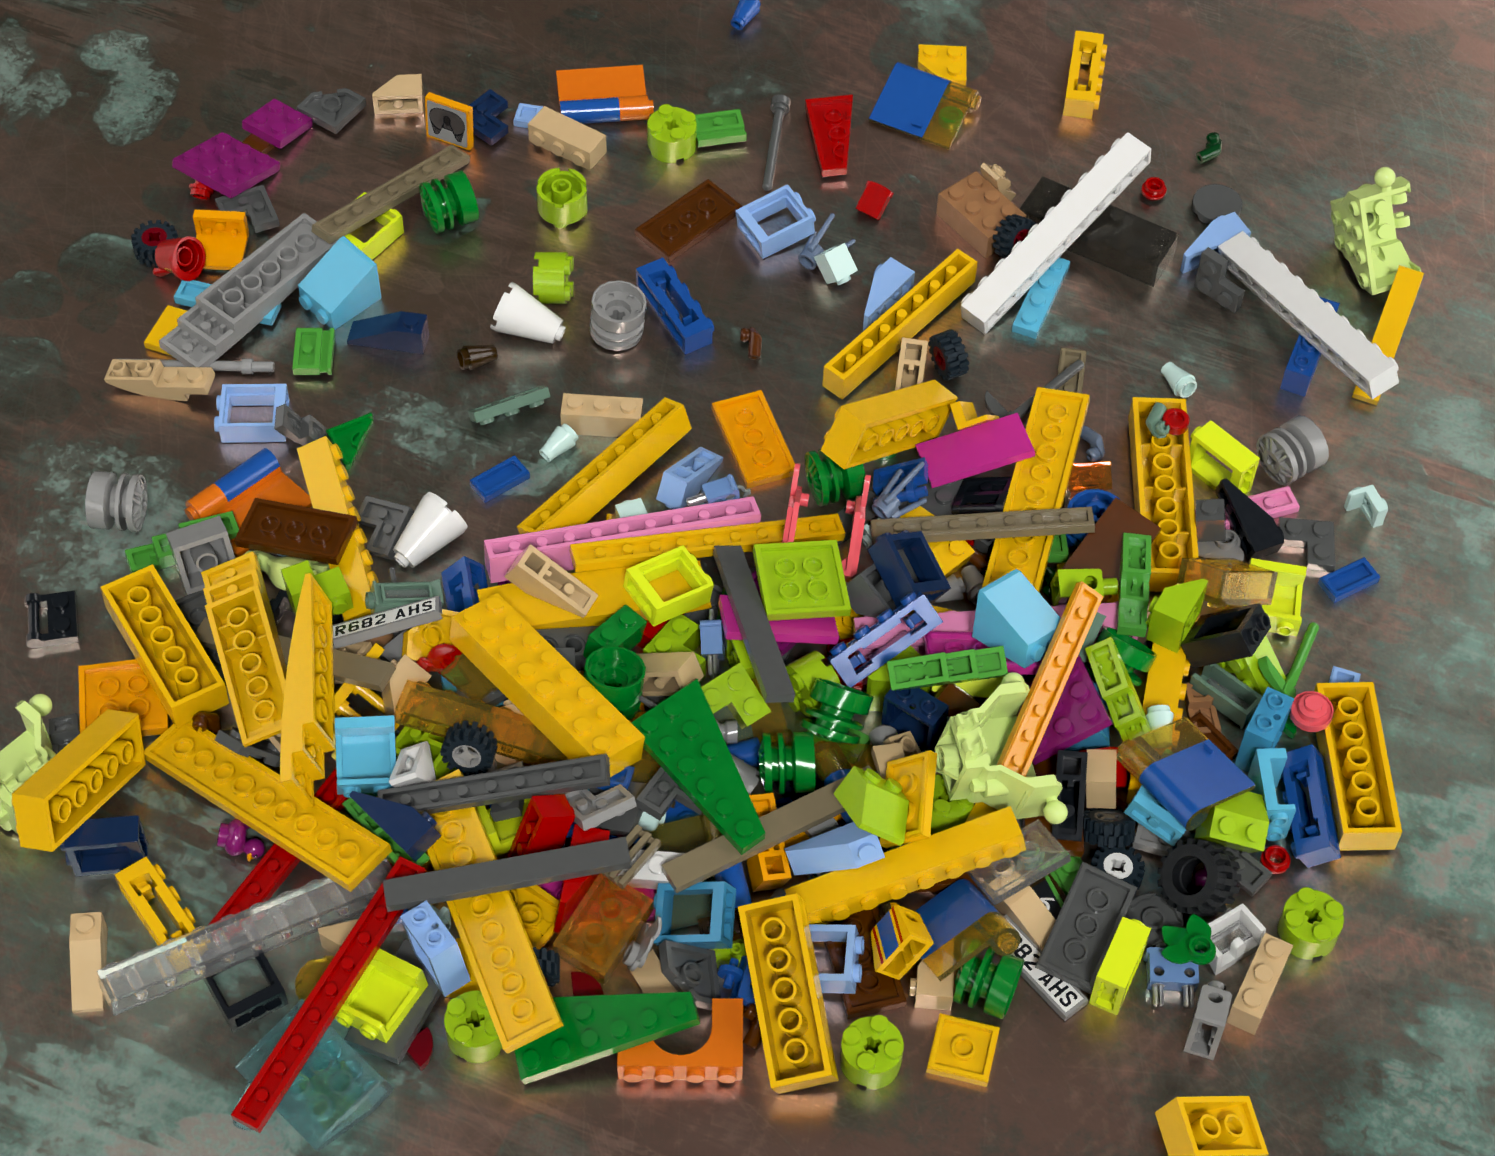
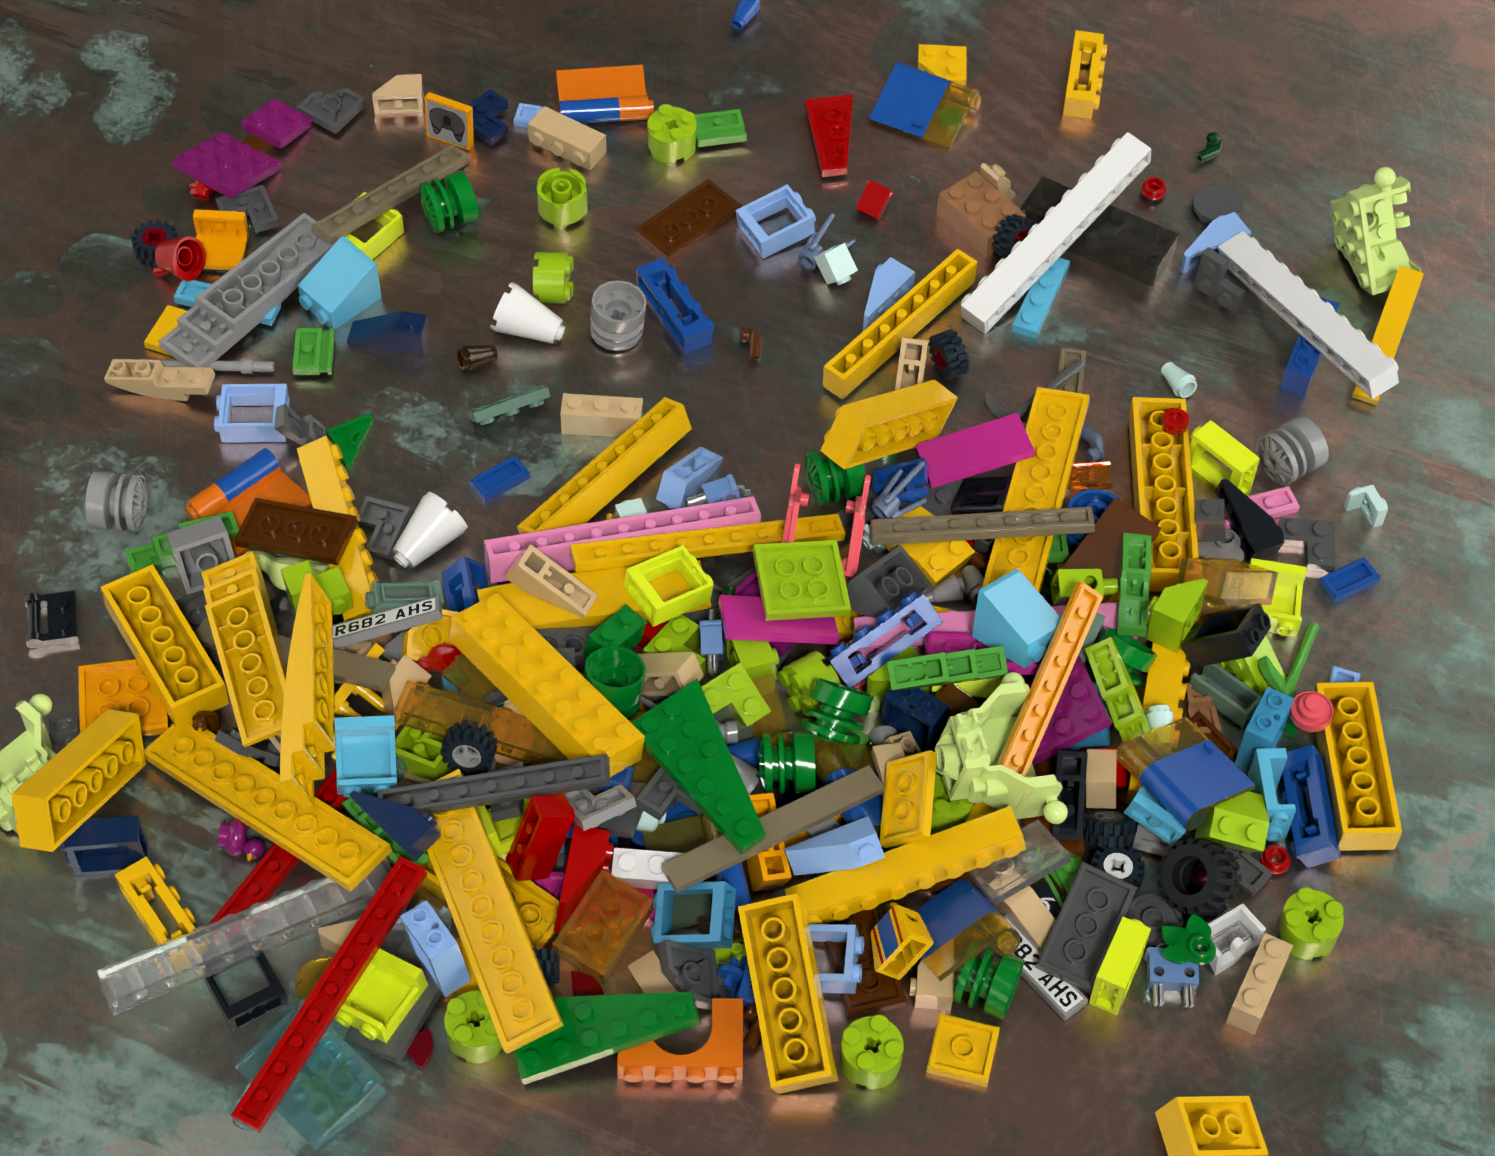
(87, 956): tan slope -> none
(413, 766): white slope -> none
(507, 874): dark grey tile -> none
(560, 441): light aqua cone -> none
(638, 951): light grey plate -> none
(645, 837): dark tan tile -> none
(753, 625): dark grey tile -> none
(754, 439): light orange tile -> none
(780, 107): dark grey piece -> none
(874, 804): lime slope -> none
(896, 575): dark blue window -> none
(966, 416): yellow panel -> none
(1154, 422): sand green arm -> none
(1212, 1010): light grey torso -> none

